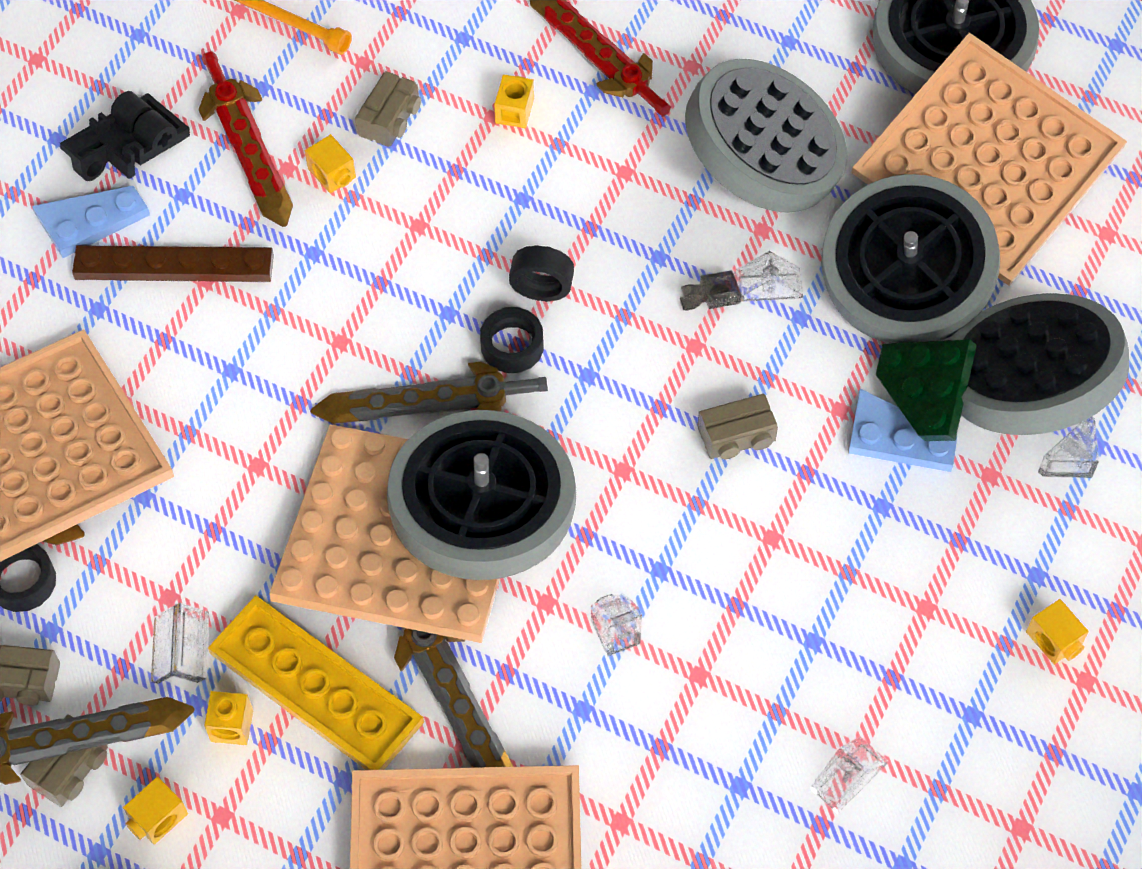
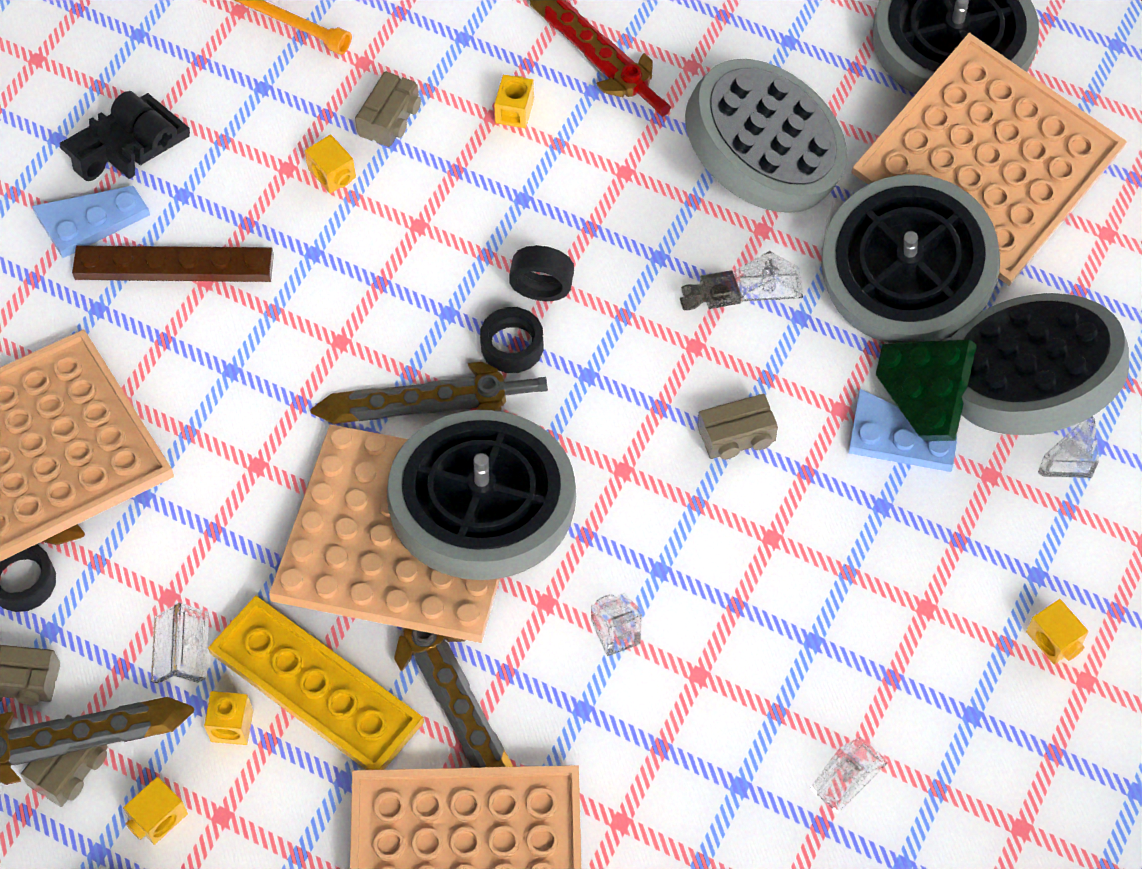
(245, 137): sword -> none

